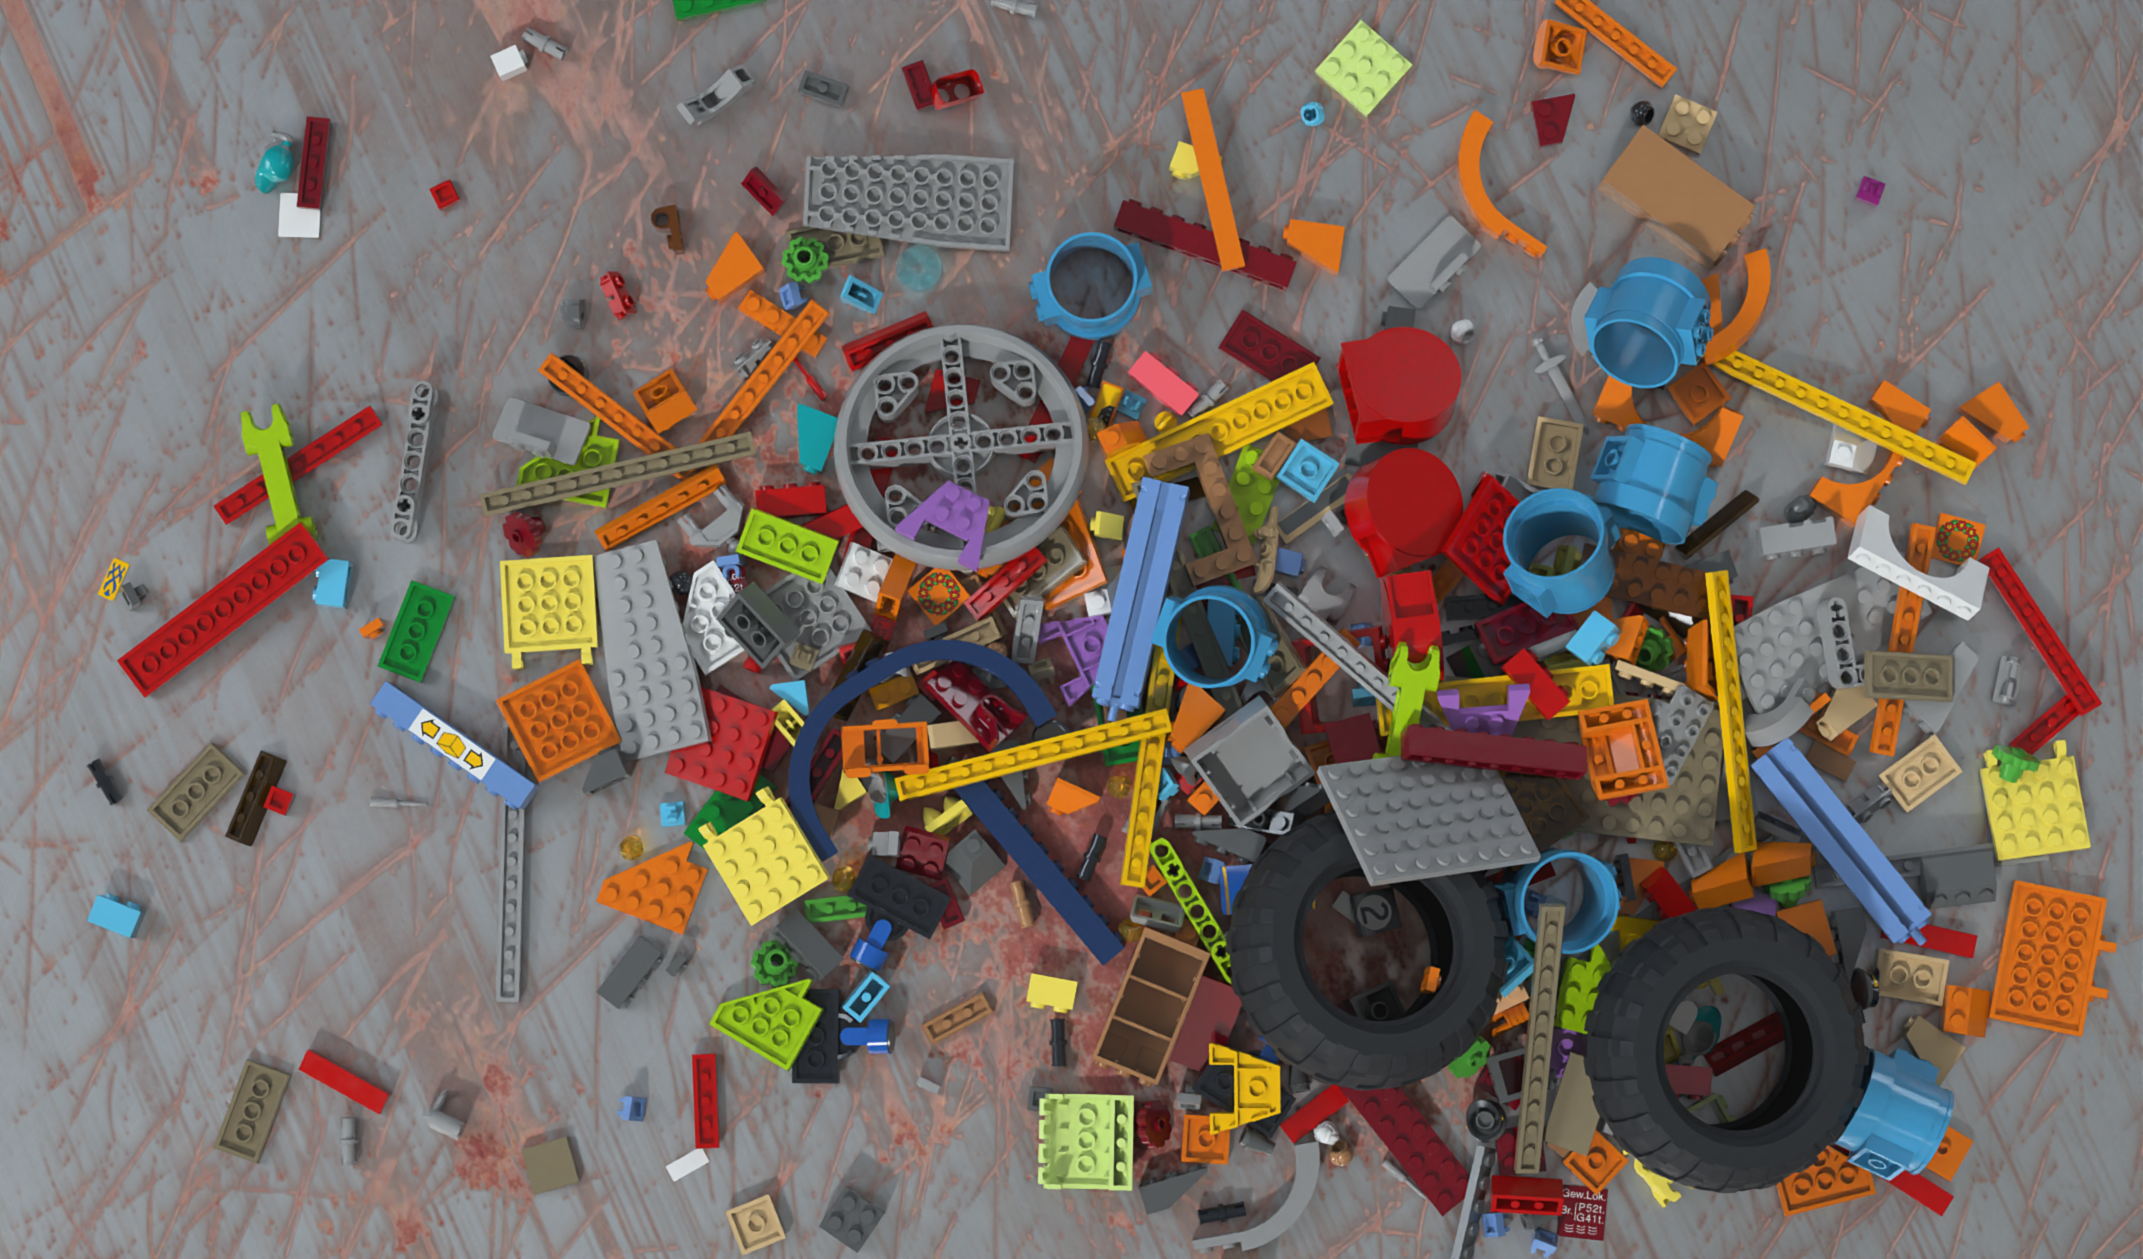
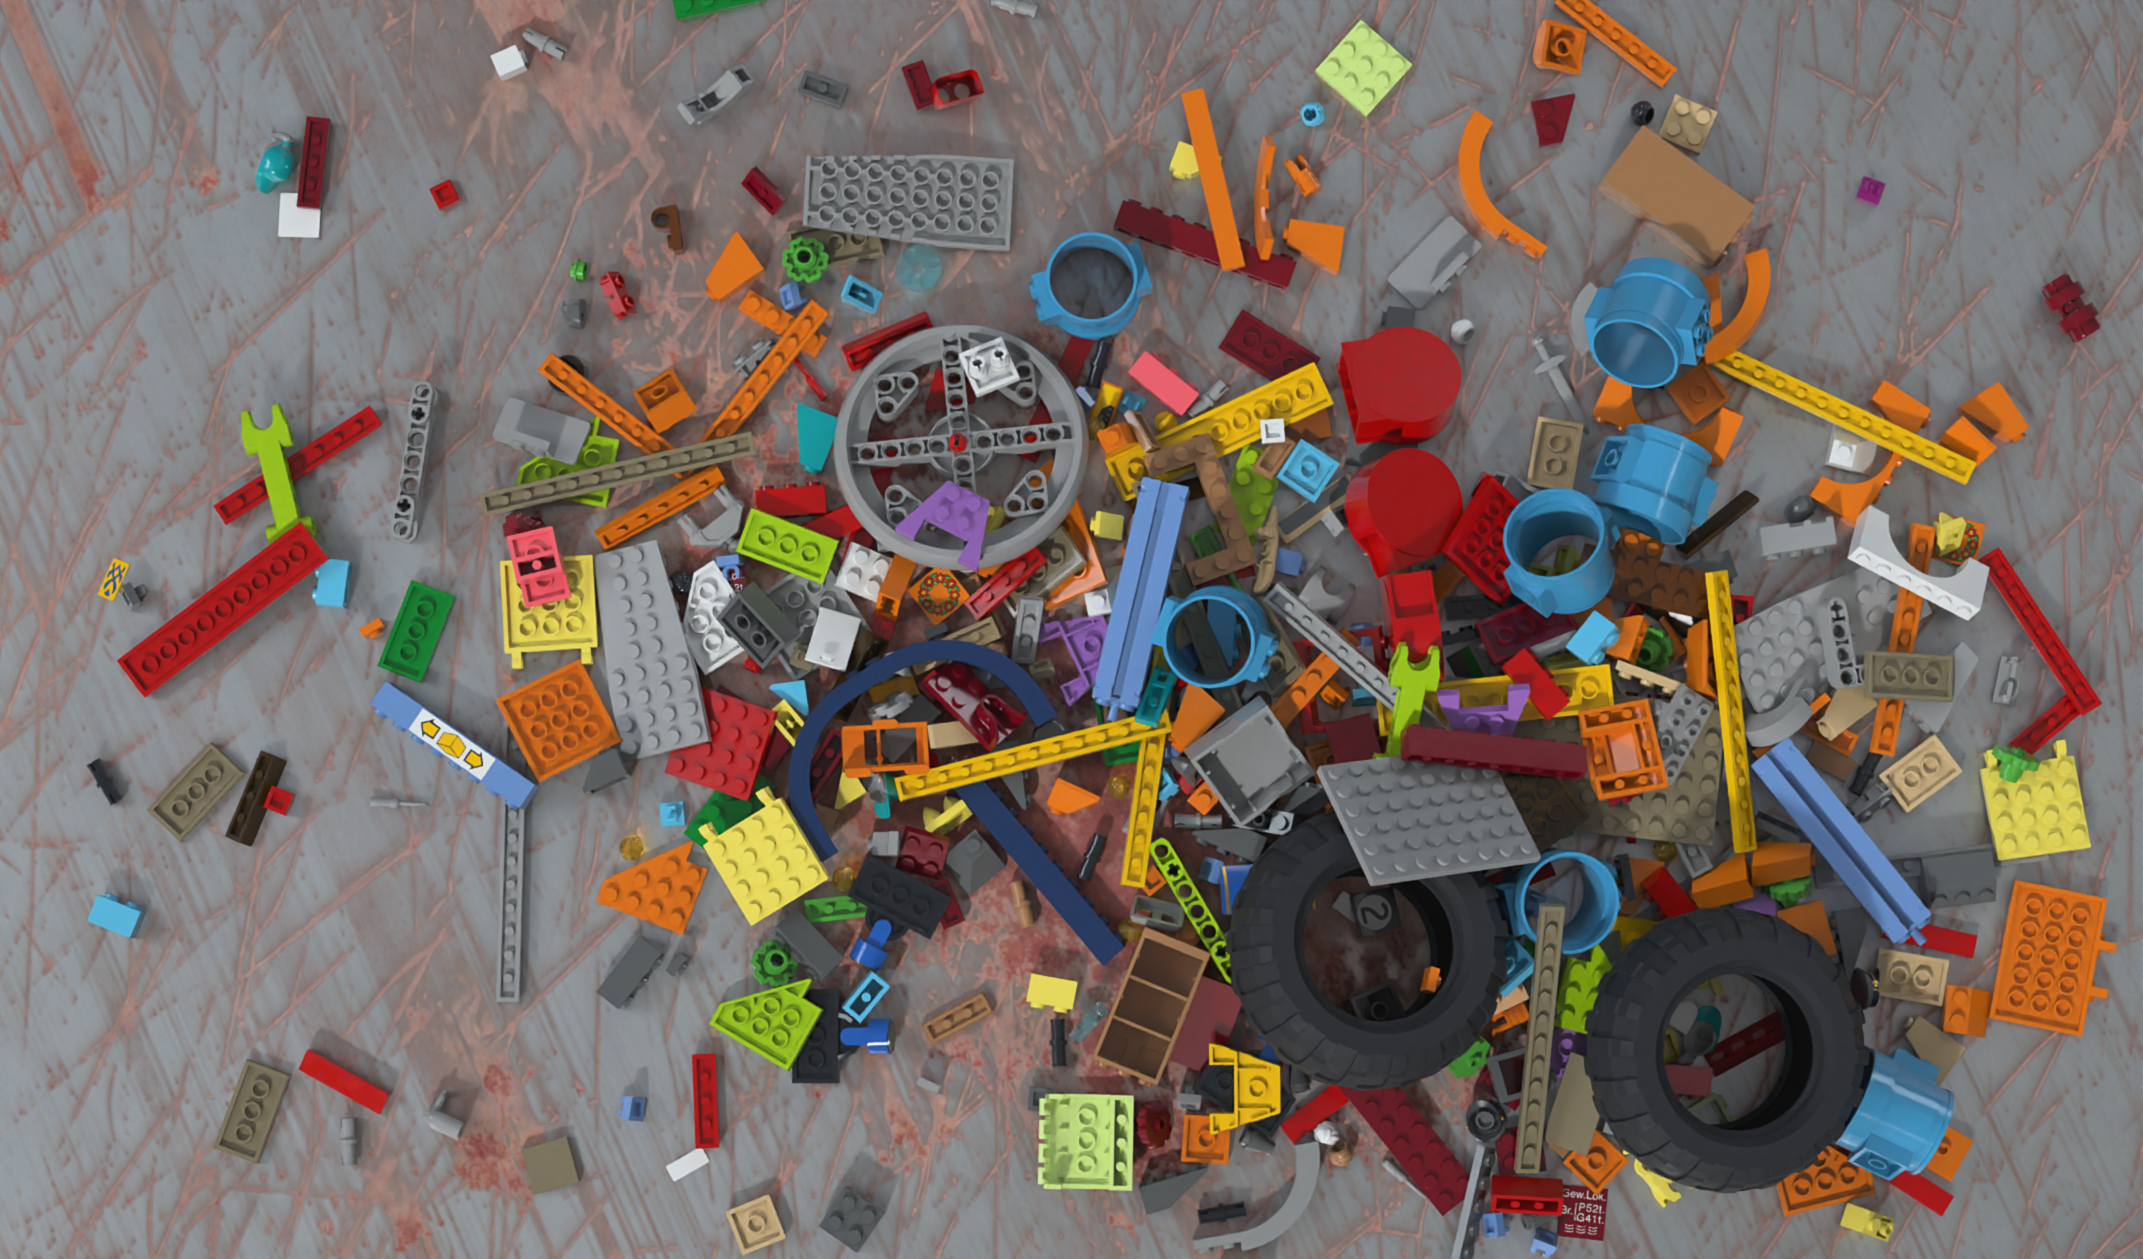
(539, 567): none -> coral bracket
(579, 270): none -> bright green plate
(832, 639): none -> white container
(894, 705): none -> light grey plate
(962, 443): none -> red hinge
(989, 367): none -> white plate
(1088, 1022): none -> clear light blue plate
(1142, 431): none -> medium nougat tile
(1156, 697): none -> teal plate
(1262, 225): none -> orange tile
(1272, 431): none -> white plate
(1304, 177): none -> orange hinge
(1334, 694): none -> orange tile
(1865, 773): none -> black pin
(1867, 1222): none -> light yellow slope
(1948, 533): none -> light yellow tile
(2060, 293): none -> dark red piece

